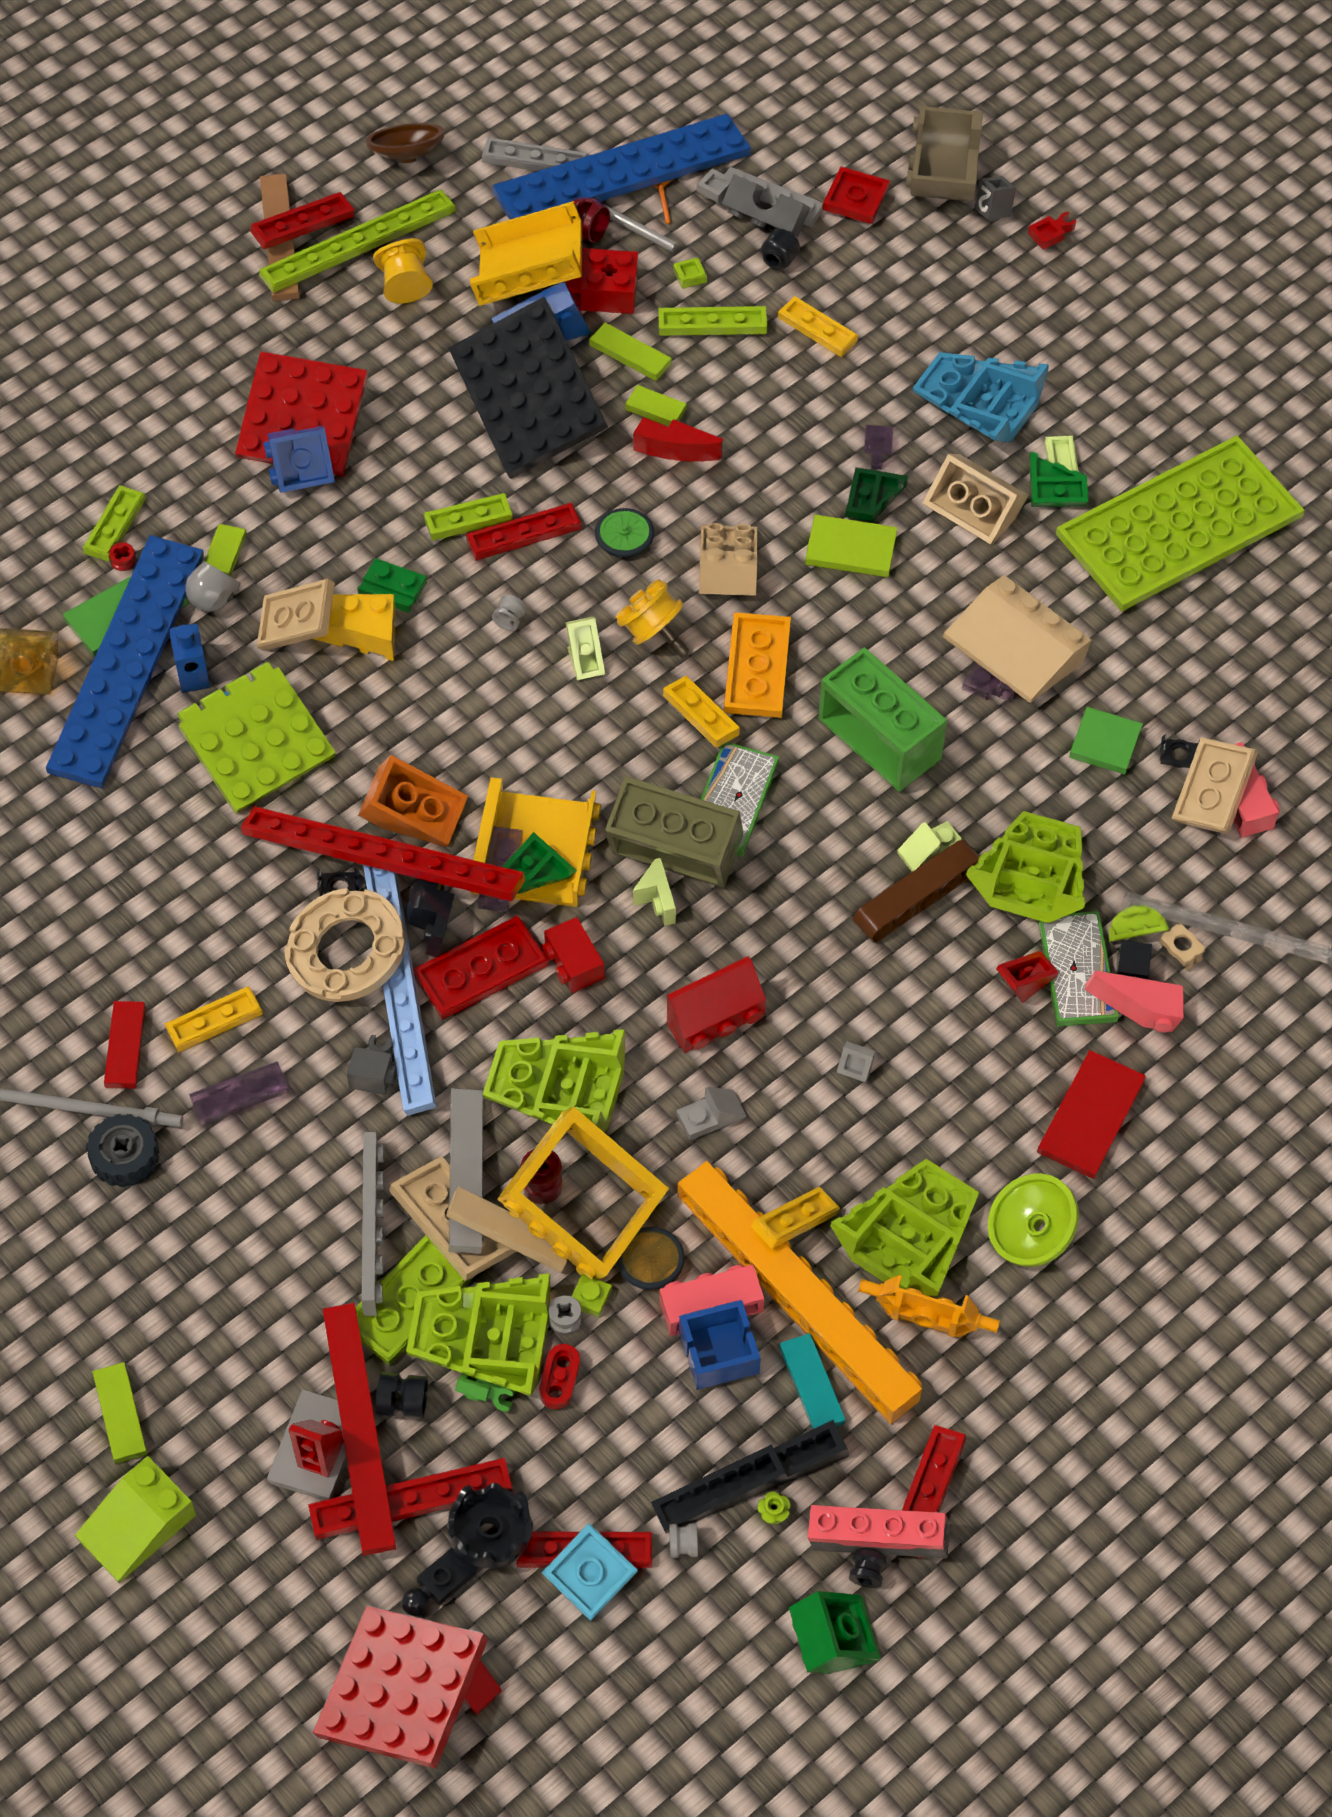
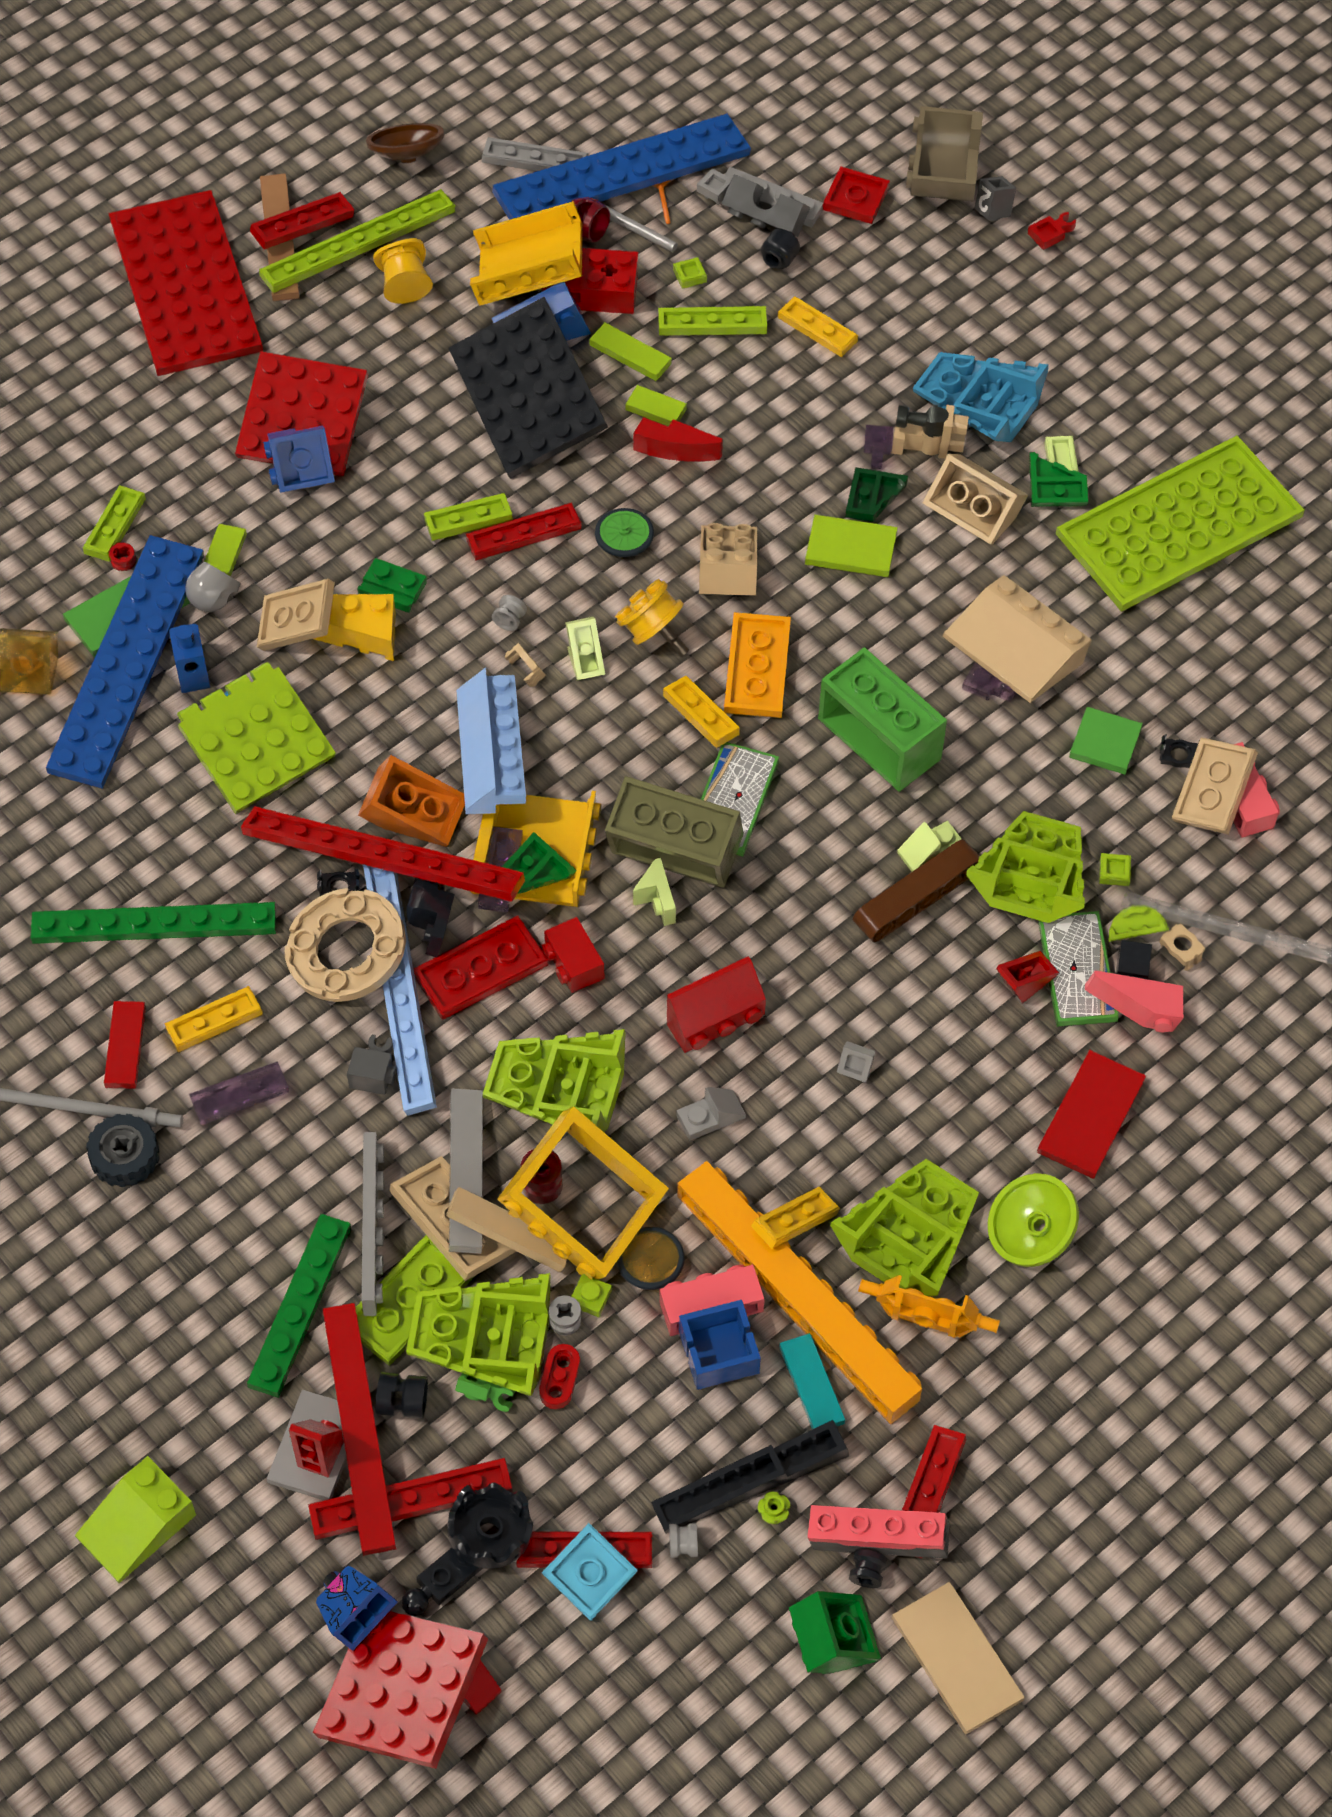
(119, 1413): lime tile -> none
(153, 922): none -> green plate
(185, 283): none -> red plate
(299, 1305): none -> green plate
(352, 1605): none -> blue torso
(490, 743): none -> light blue slope
(517, 652): none -> tan piece
(929, 432): none -> tan hips
(957, 1658): none -> tan tile
(1115, 869): none -> lime tile

